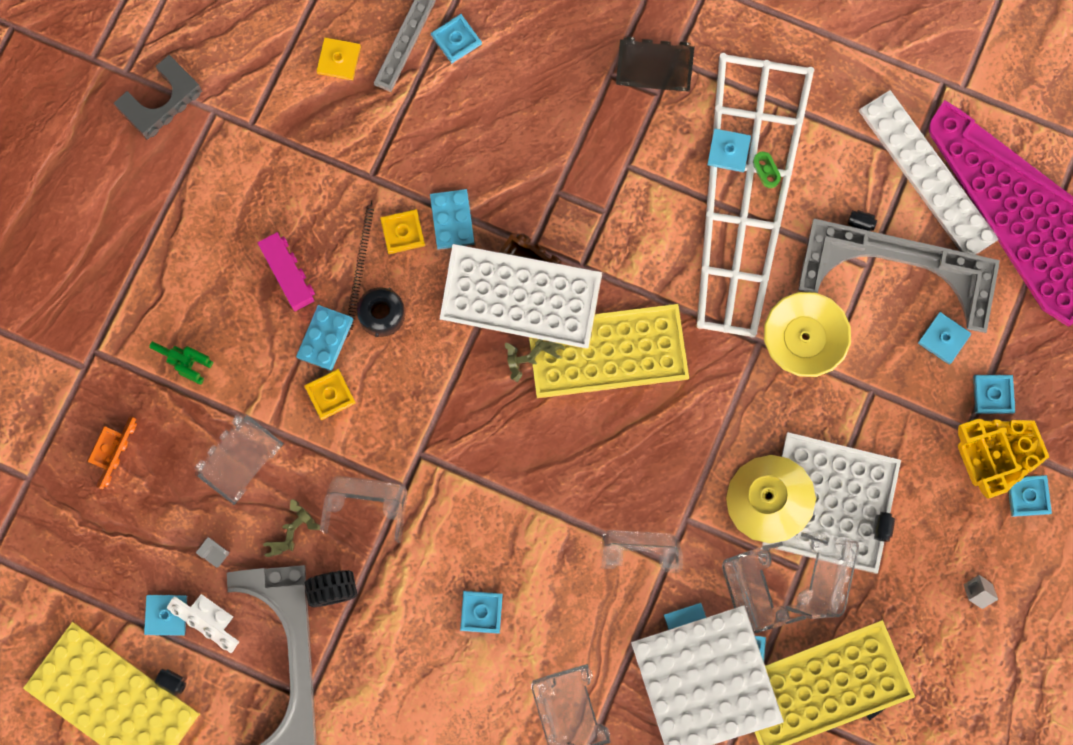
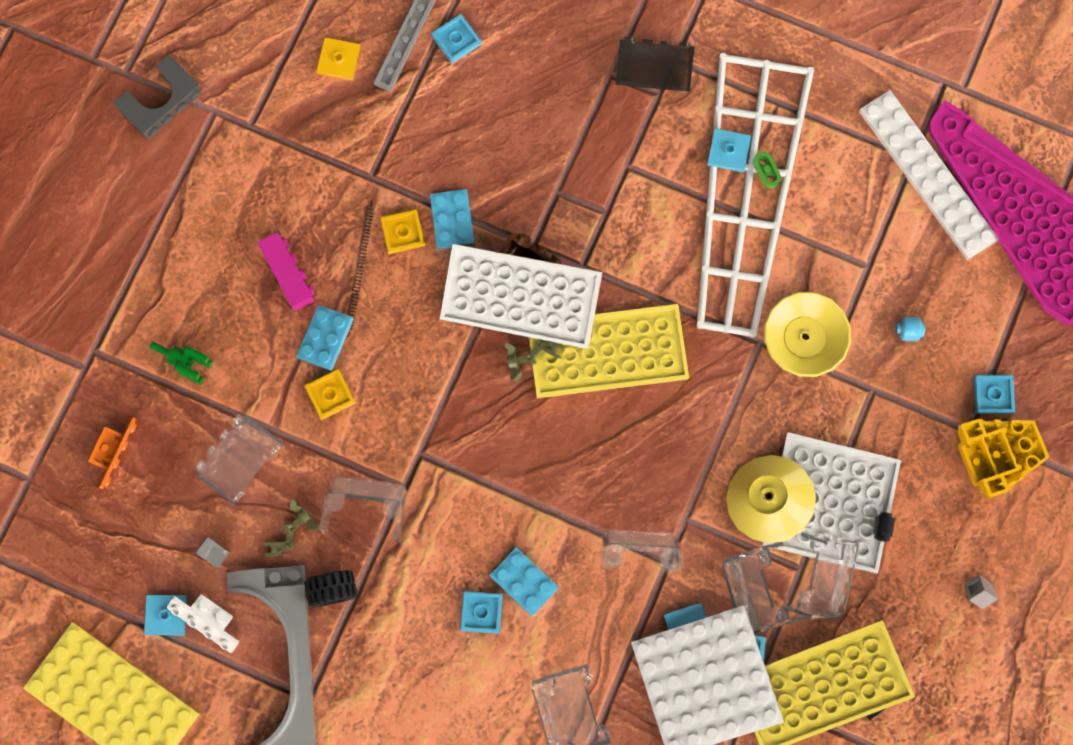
(170, 681): black brick -> none
(384, 326): black piece -> none
(524, 581): none -> medium azure plate
(862, 220): black brick -> none
(910, 328): none -> medium azure head
(944, 338): medium azure plate -> none
(967, 274): light grey piece -> none
(1030, 497): medium azure plate -> none

